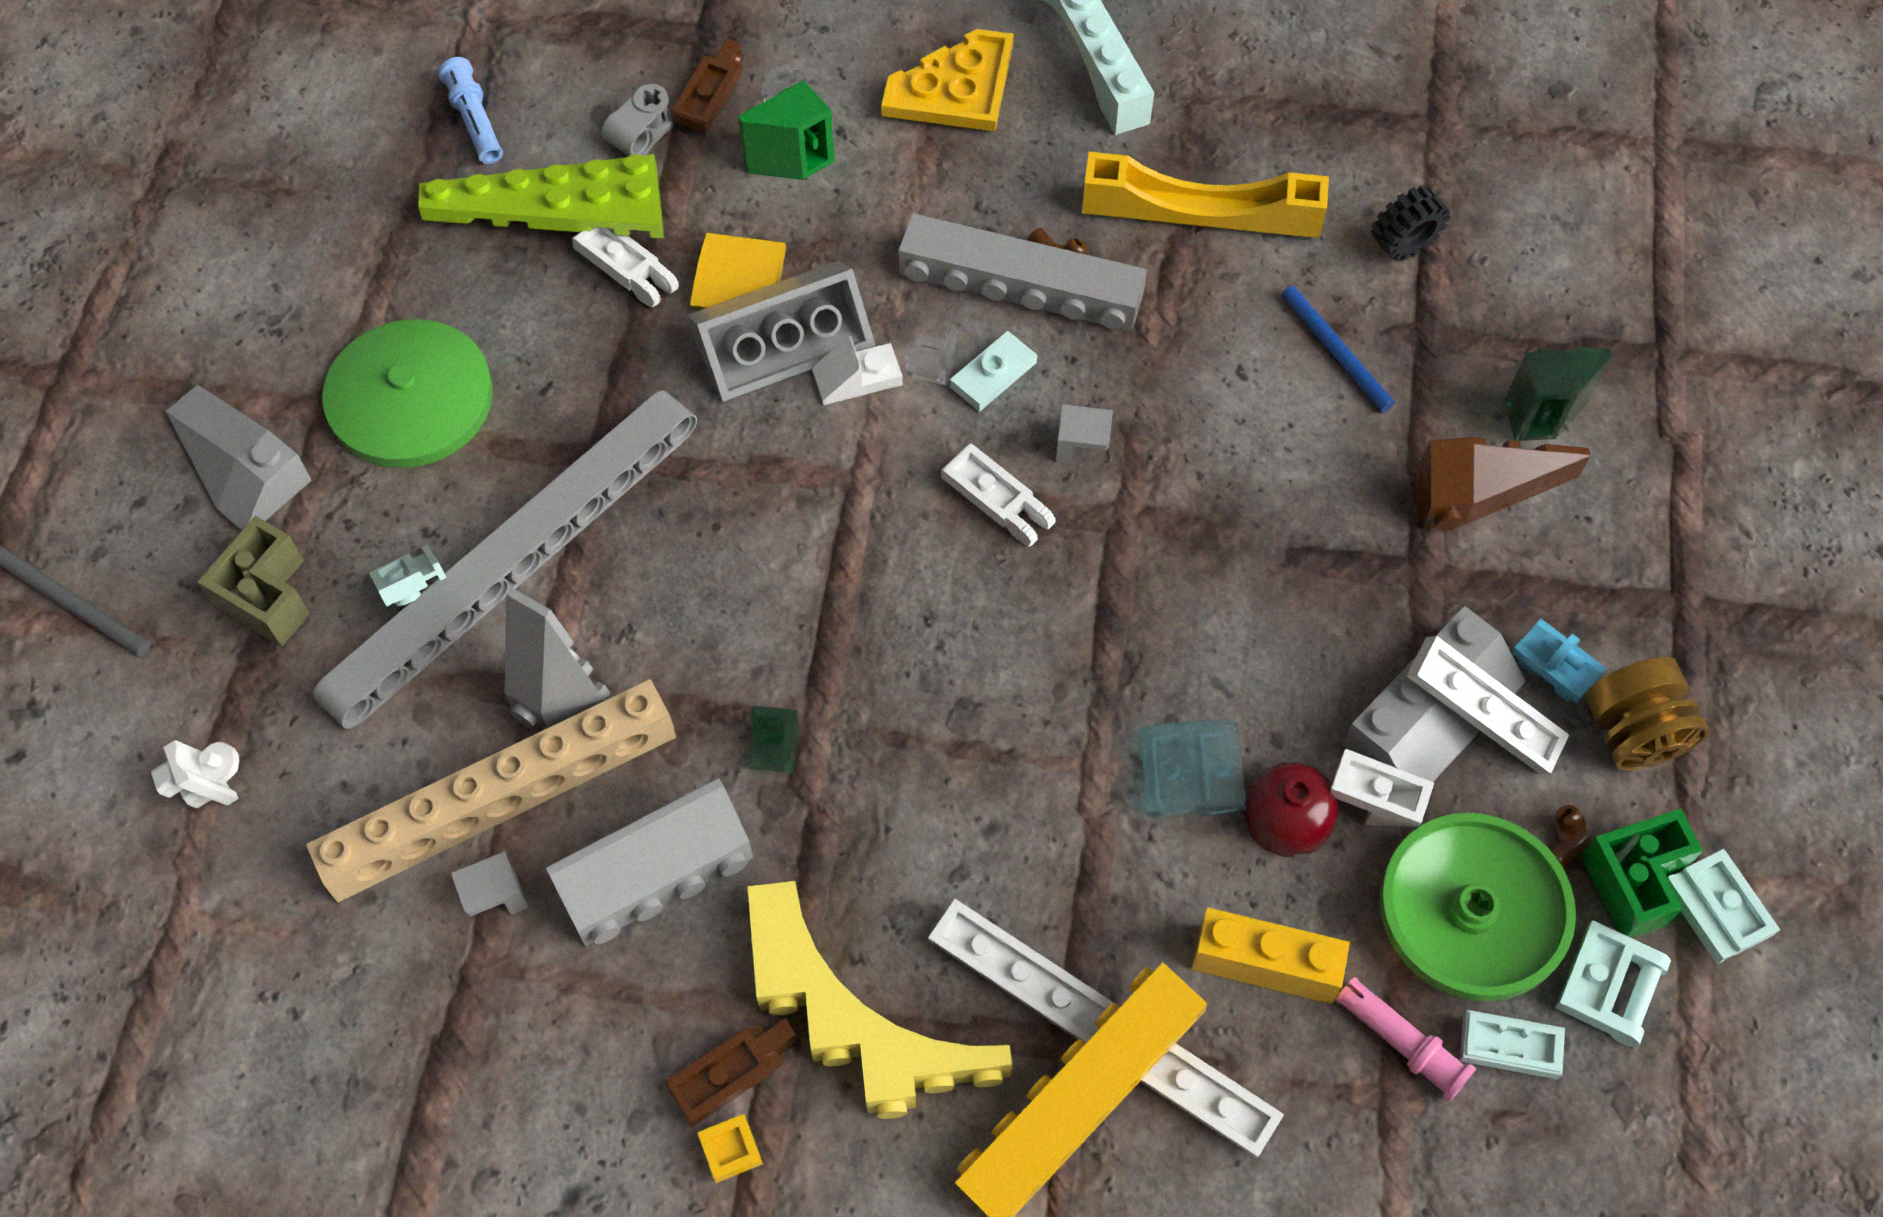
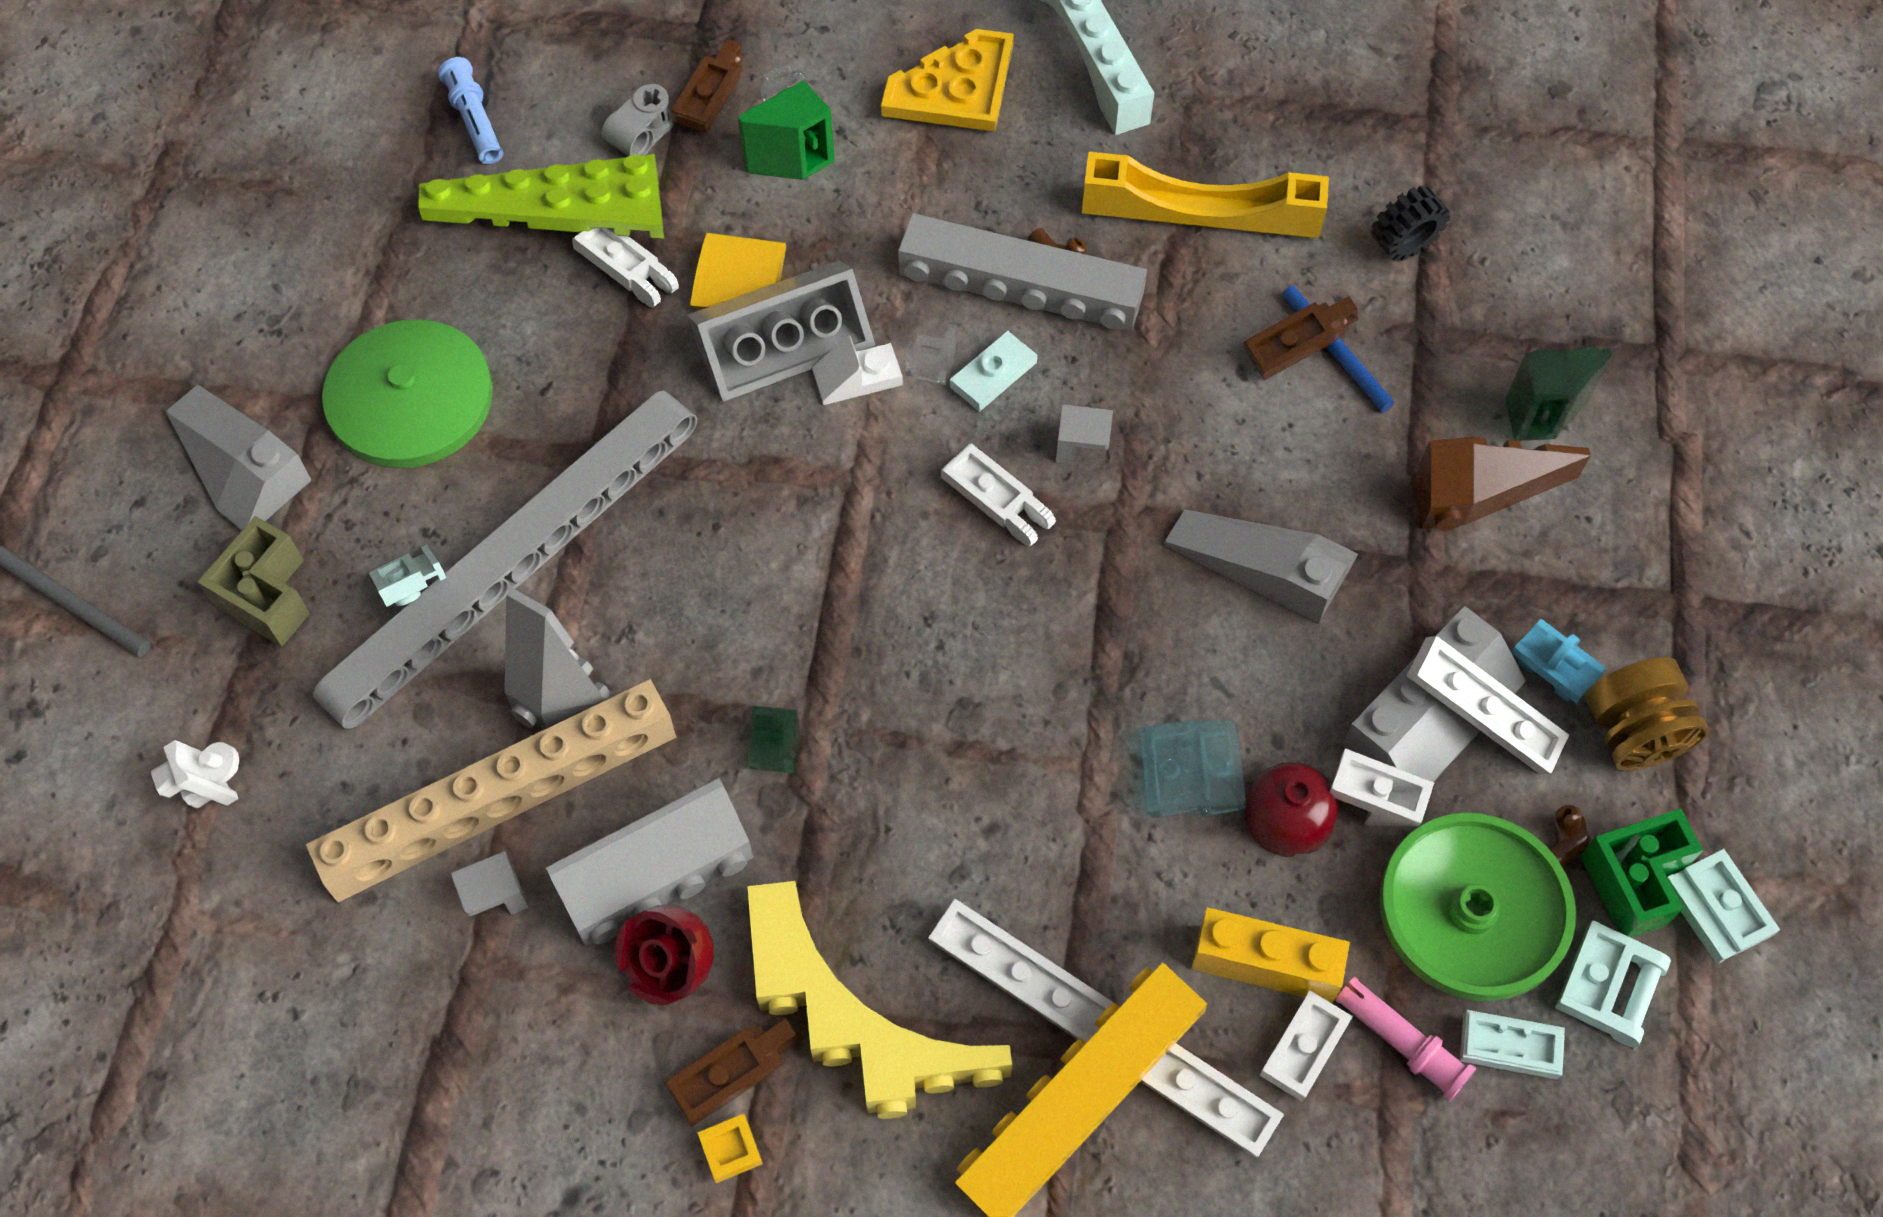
(664, 953): none -> dark red cylinder
(1276, 562): none -> light grey wedge
(1299, 336): none -> reddish brown hinge
(1306, 1046): none -> white plate

